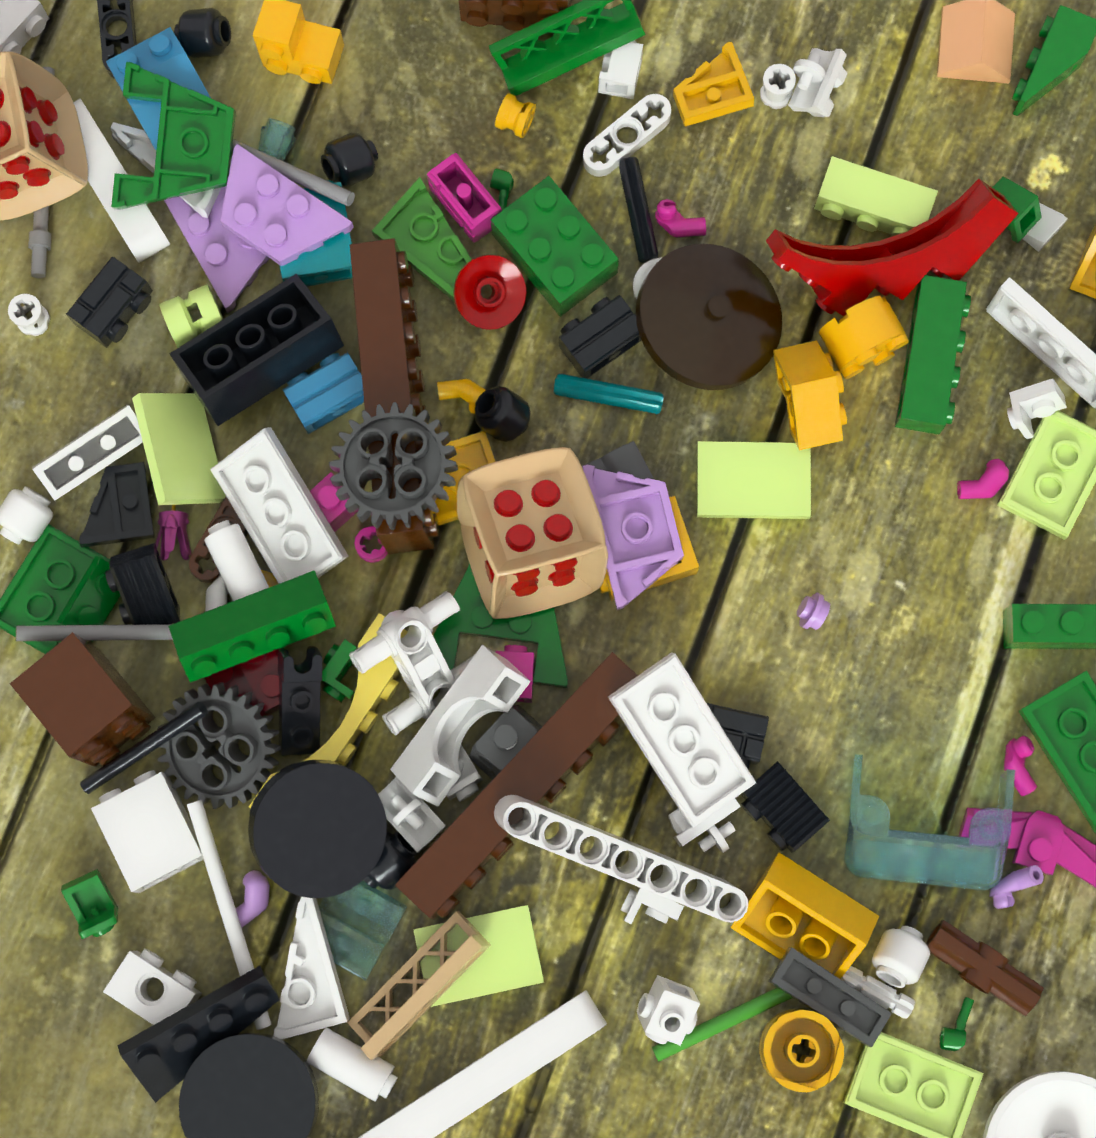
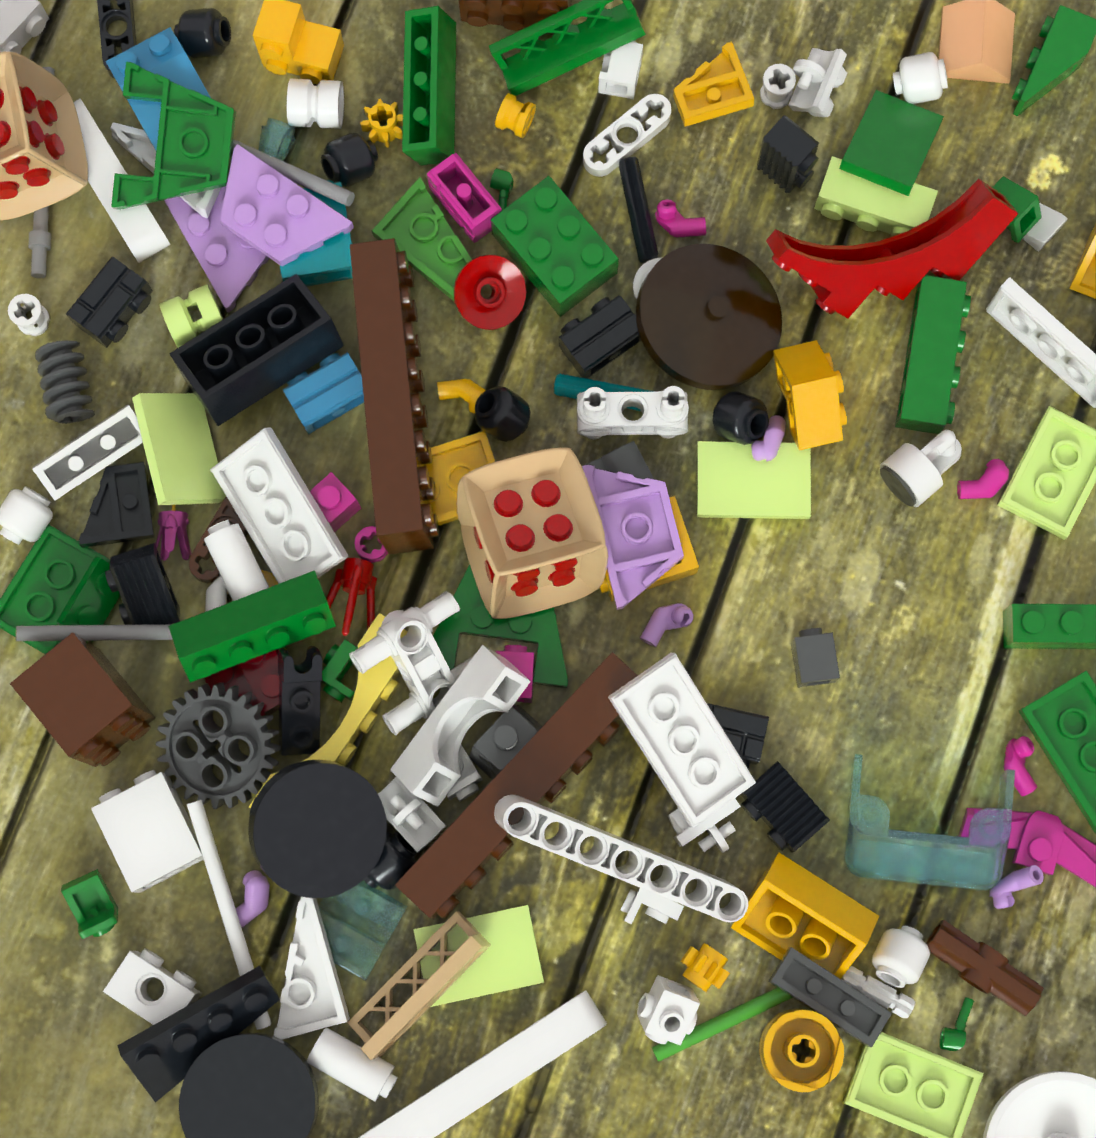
(61, 382): none -> dark grey piece
(144, 747): black bar -> none
(315, 103): none -> white wheel
(355, 578): none -> red plant
(359, 467): dark grey gear -> none
(380, 112): none -> yellow gear
(429, 85): none -> green brick
(663, 413): none -> white piece
(664, 619): none -> lavender arm
(705, 967): none -> yellow gear
(740, 418): none -> black head
(772, 440): none -> lavender arm
(788, 155): none -> black brick
(813, 611): lavender plate -> none
(814, 658): none -> dark grey brick
(863, 336): yellow brick -> none
(891, 143): none -> green tile
(917, 473): none -> white piece
(921, 78): none -> white head
(1032, 402): white bracket -> none

